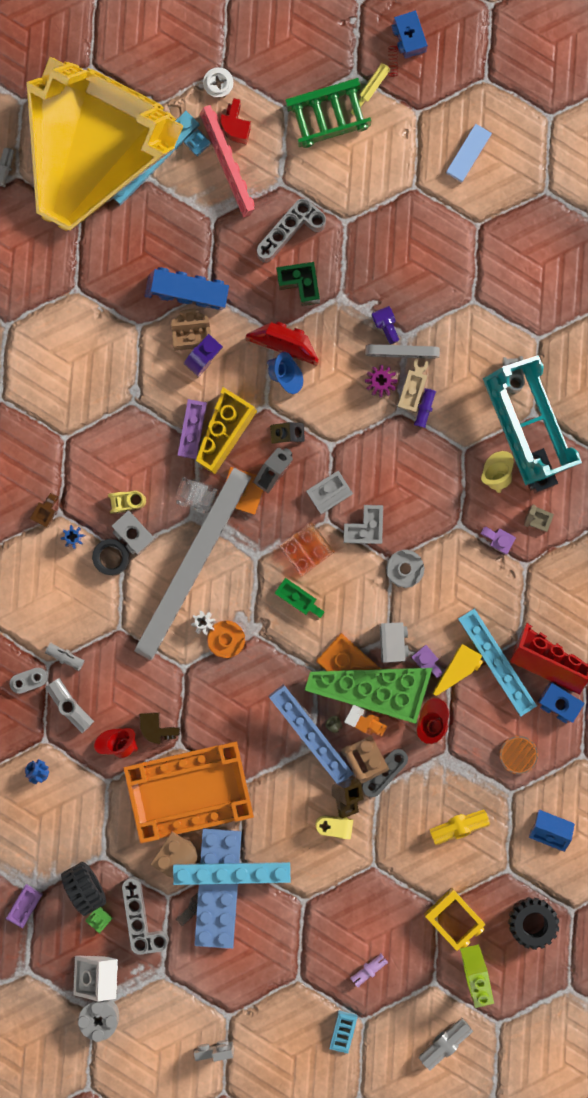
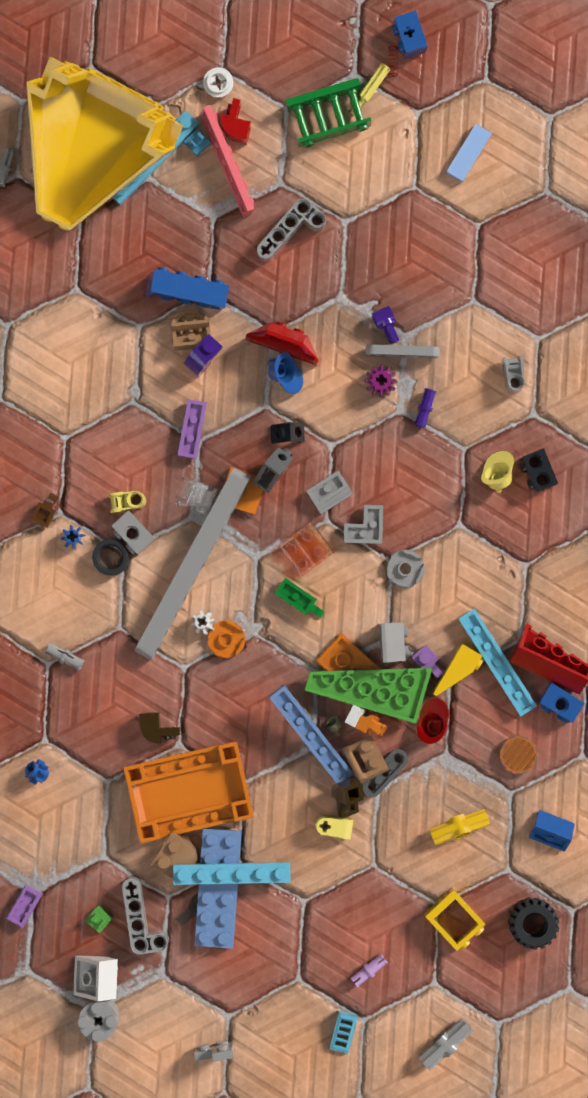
(28, 680): light grey plate -> none
(77, 716): light grey piece -> none
(83, 888): black tyre -> none
(116, 742): red piece -> none
(224, 430): yellow wedge -> none
(302, 277): dark green brick -> none
(413, 388): tan plate -> none
(477, 976): lime window -> none
(496, 385): teal windscreen -> none
(500, 540): medium lavender plate -> none
(538, 518): dark tan tile -> none

